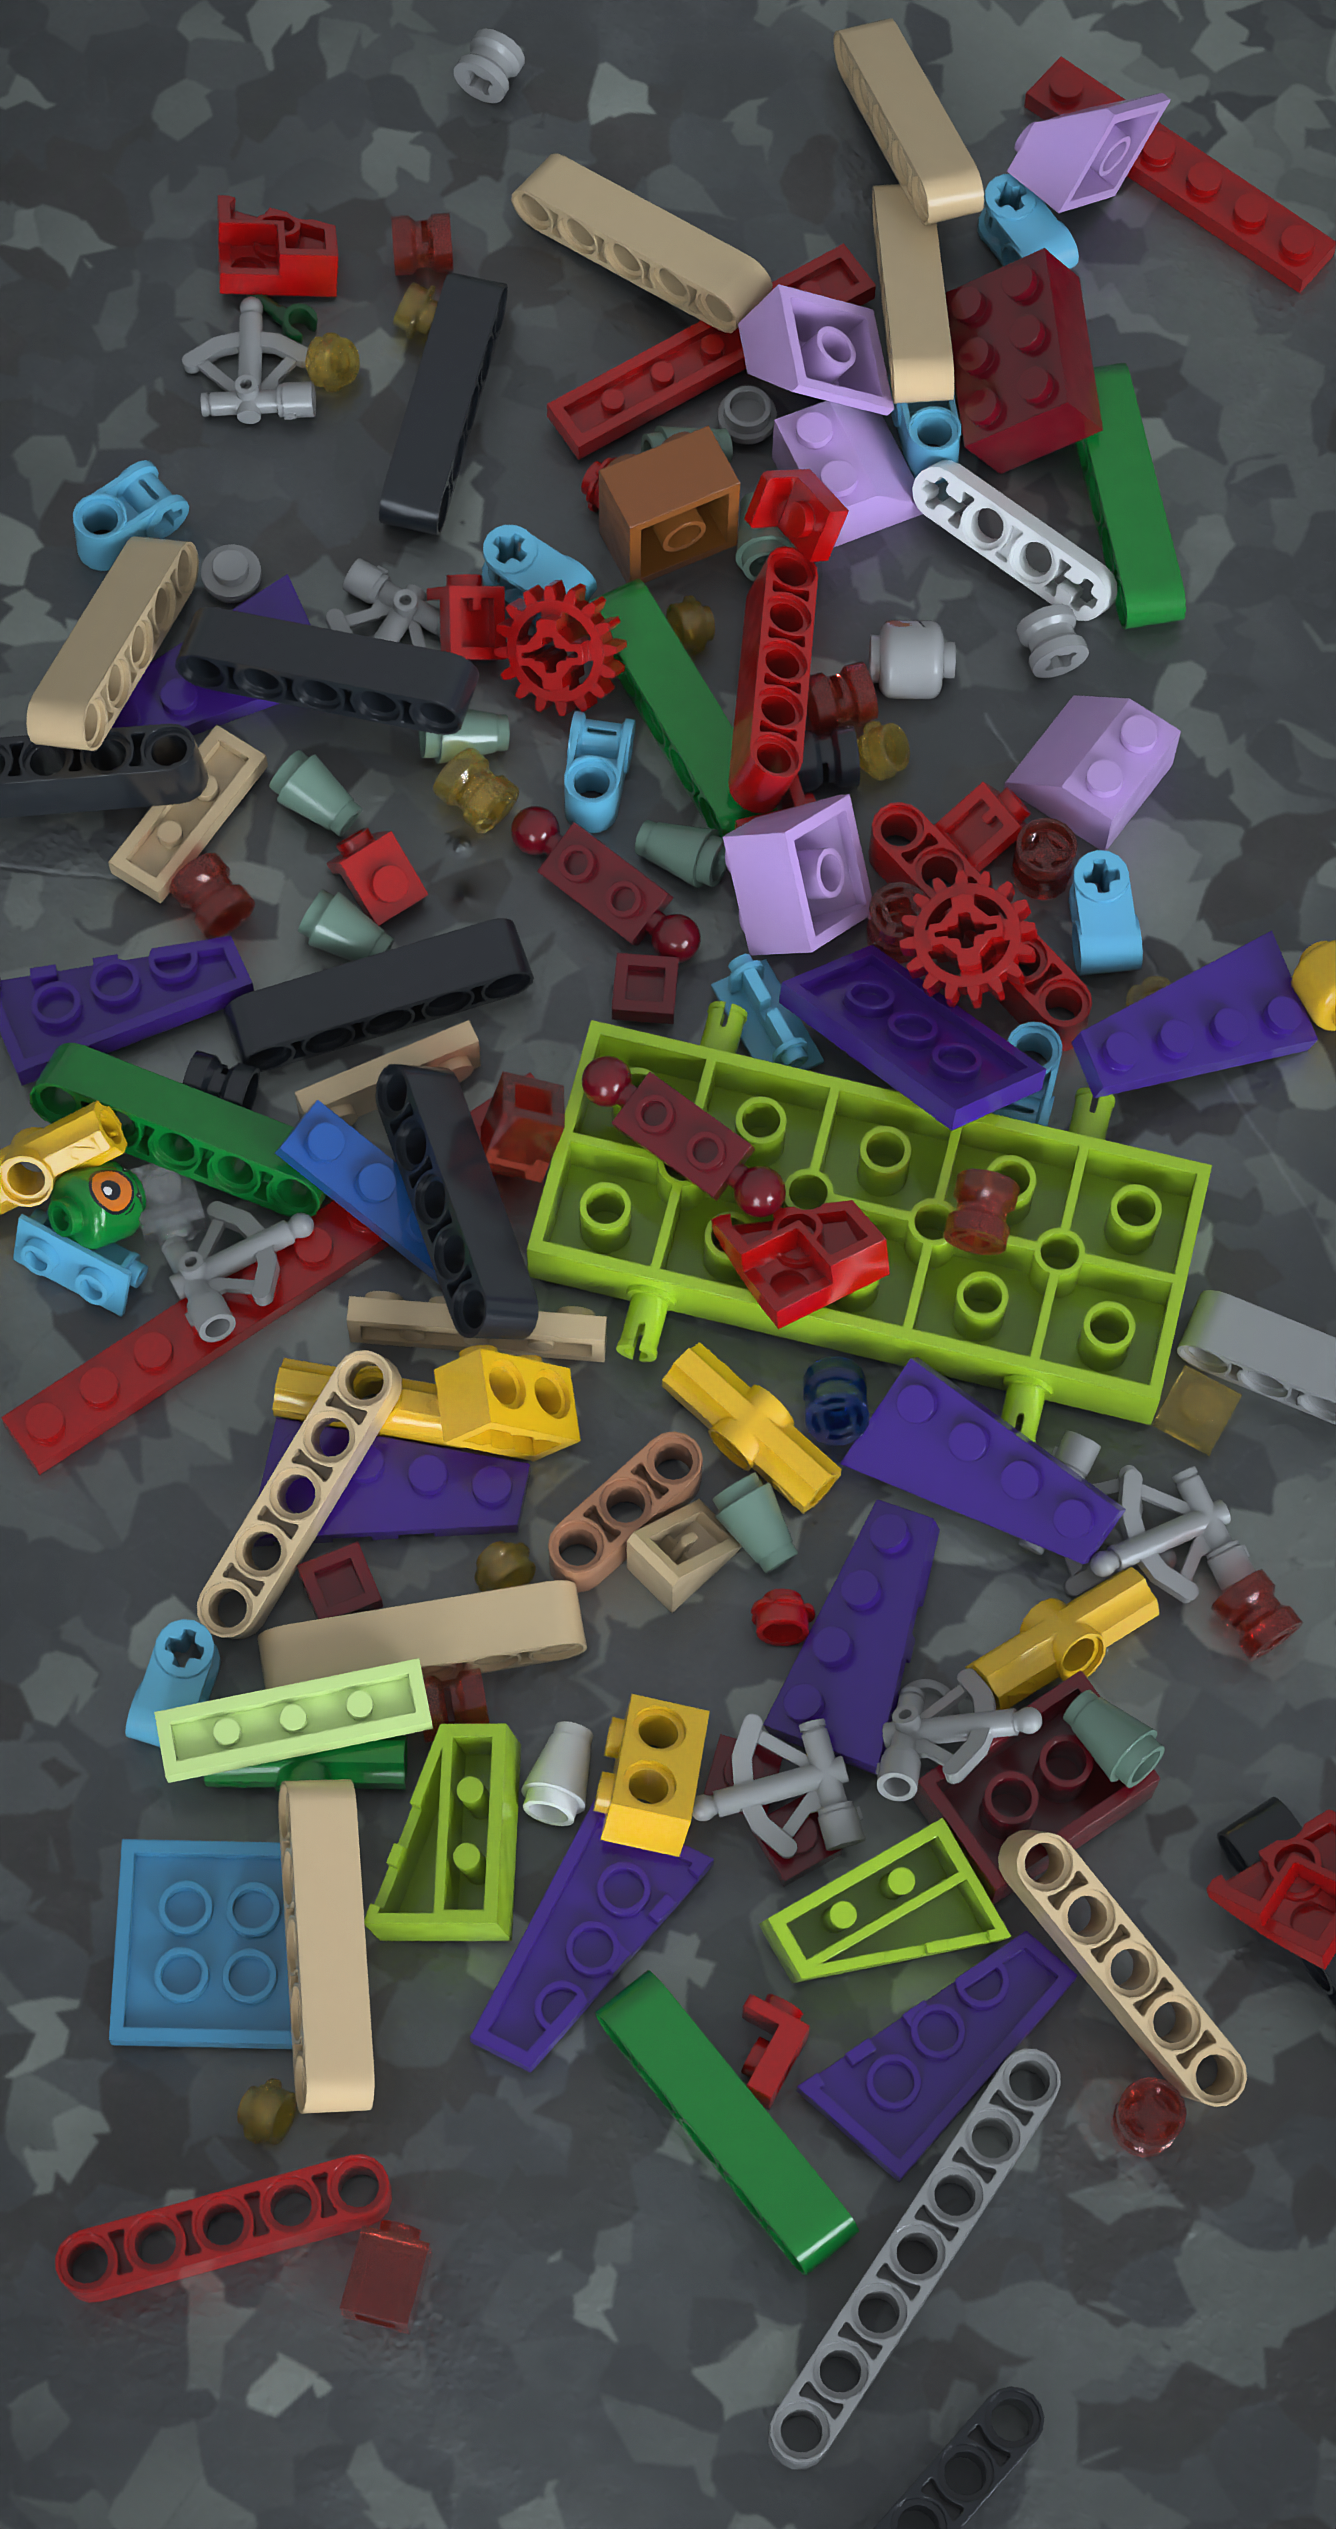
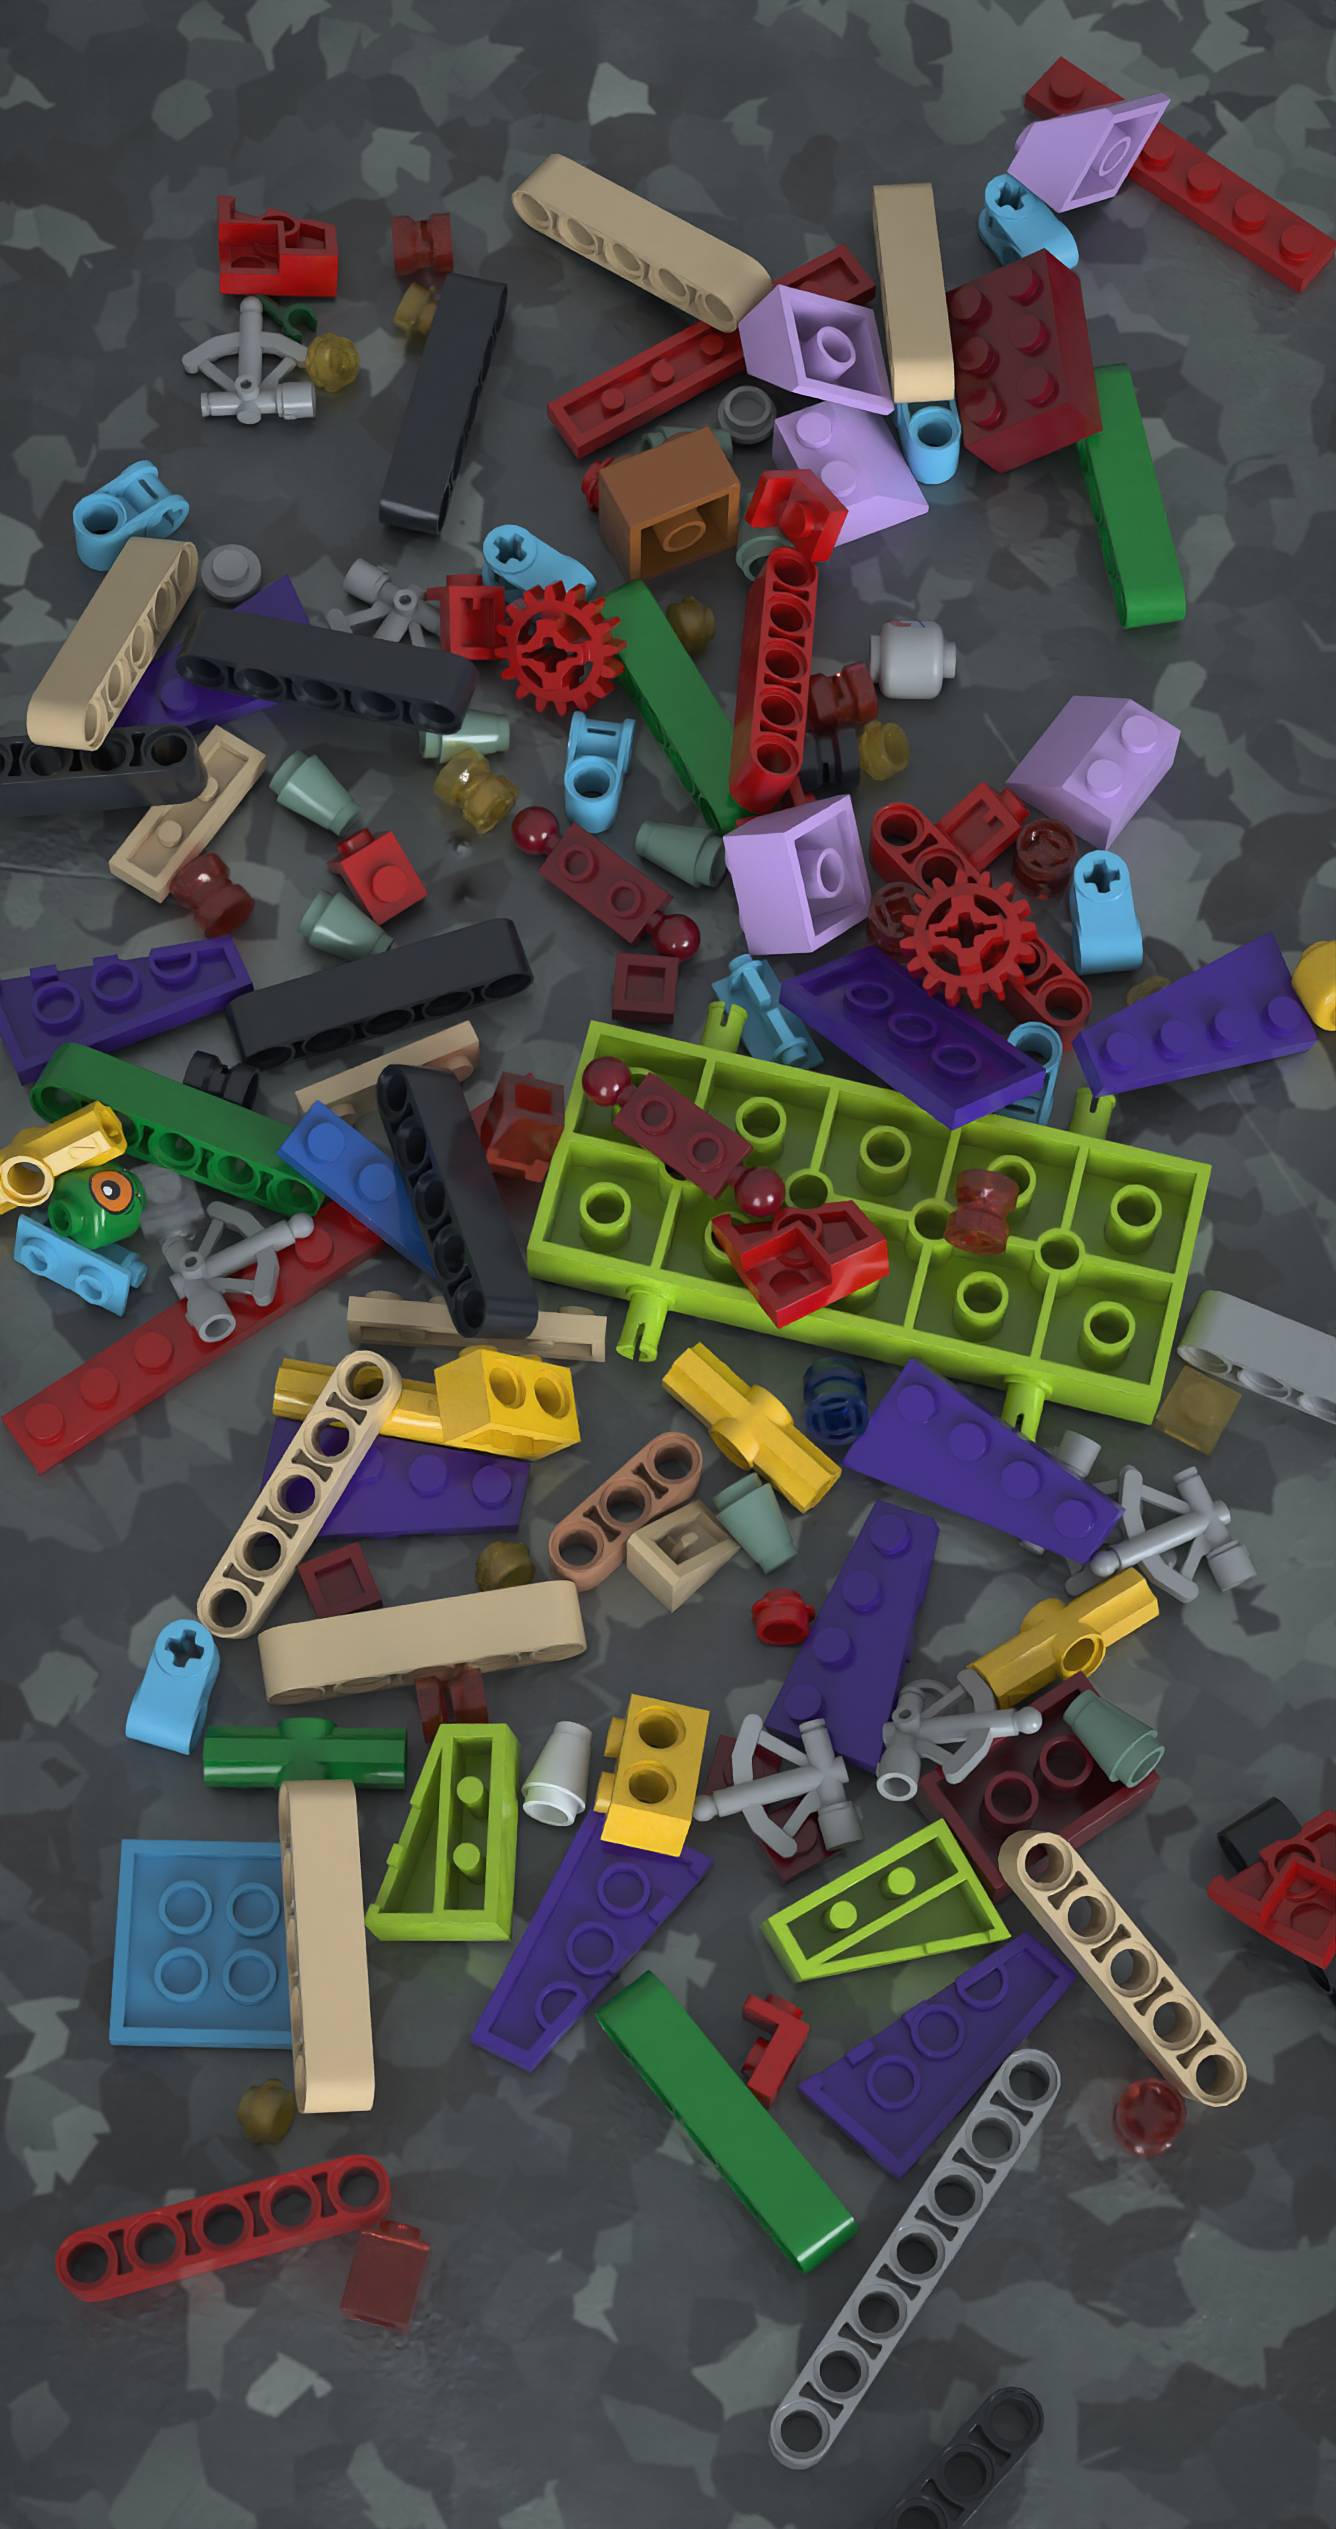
(293, 1720): yellowish green plate -> none
(489, 65): light grey wheel -> none
(908, 121): tan beam -> none
(1018, 531): white beam -> none
(1052, 641): light grey wheel -> none
(1256, 1615): clear red wheel -> none

